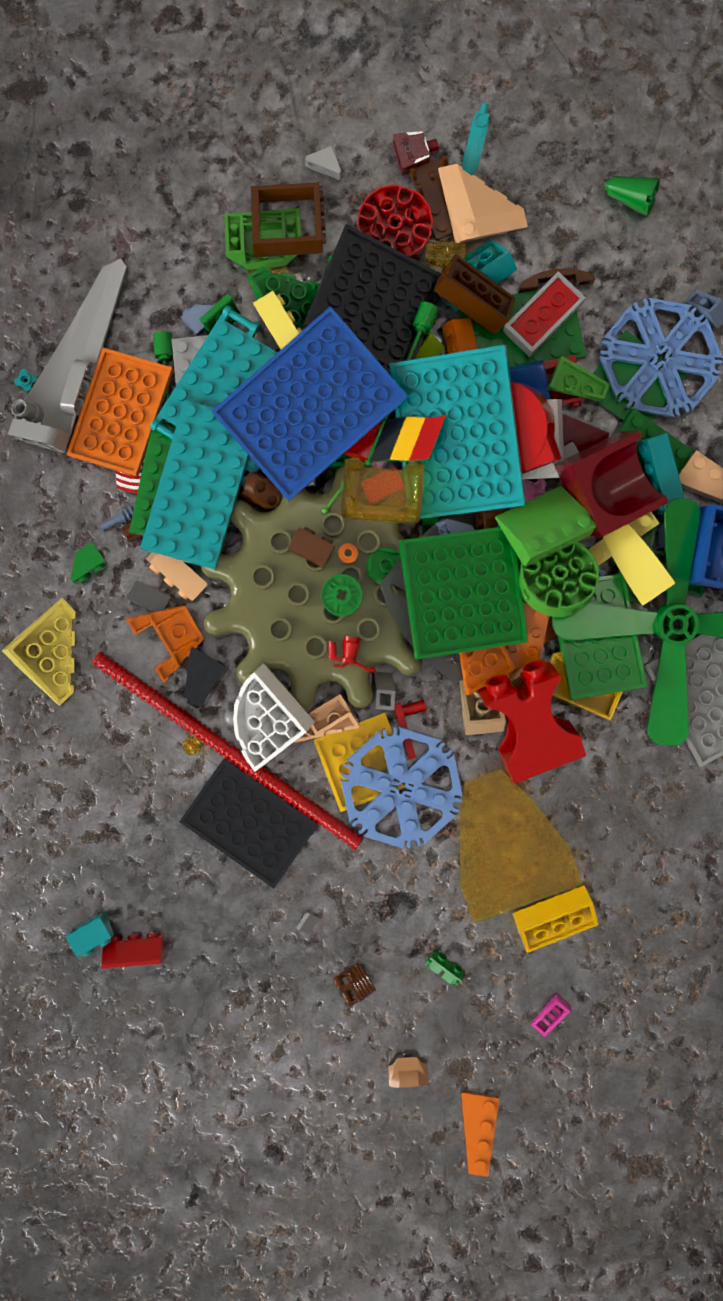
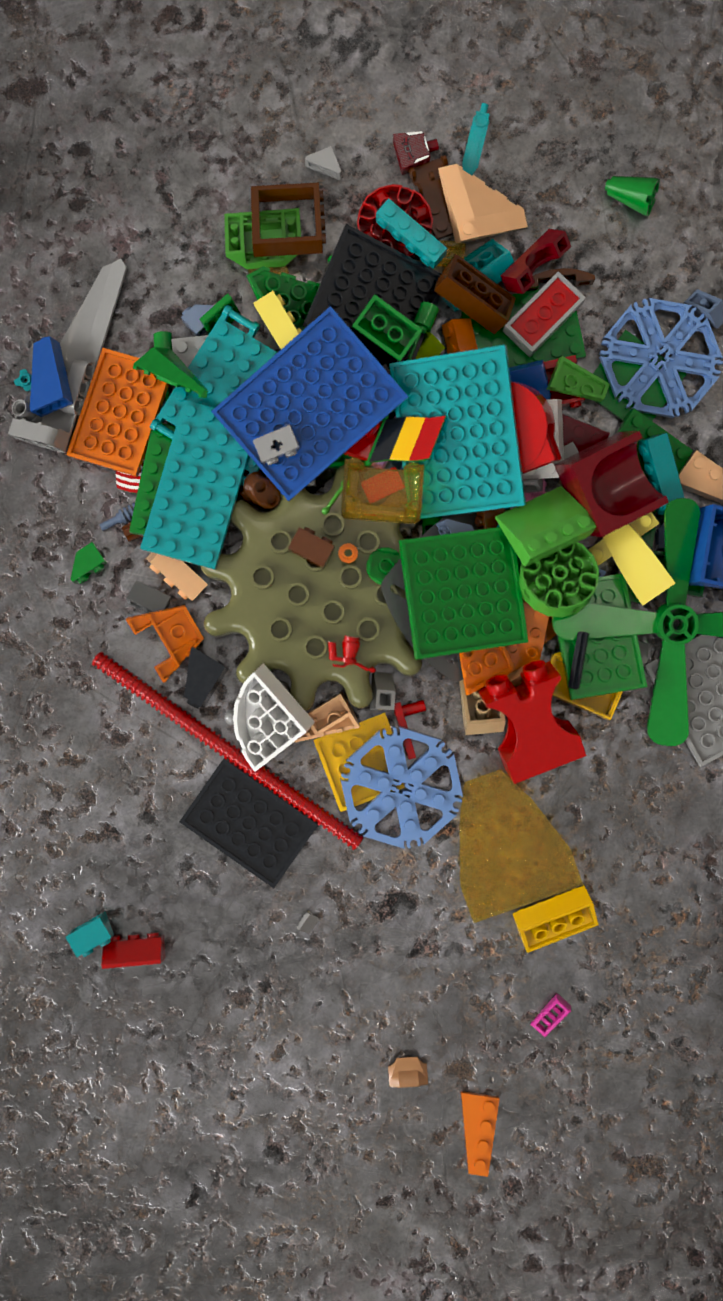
(46, 651): light yellow slope -> none
(49, 378): none -> blue slope
(170, 369): none -> green wedge
(191, 746): clear yellow plate -> none
(265, 444): none -> light grey brick
(352, 598): green wheel -> none
(357, 982): reddish brown piece -> none
(387, 328): none -> green slope
(411, 234): none -> teal brick
(452, 972): green hinge -> none
(533, 485): none -> light grey slope
(549, 246): none -> dark red arch
(578, 660): none -> black axle

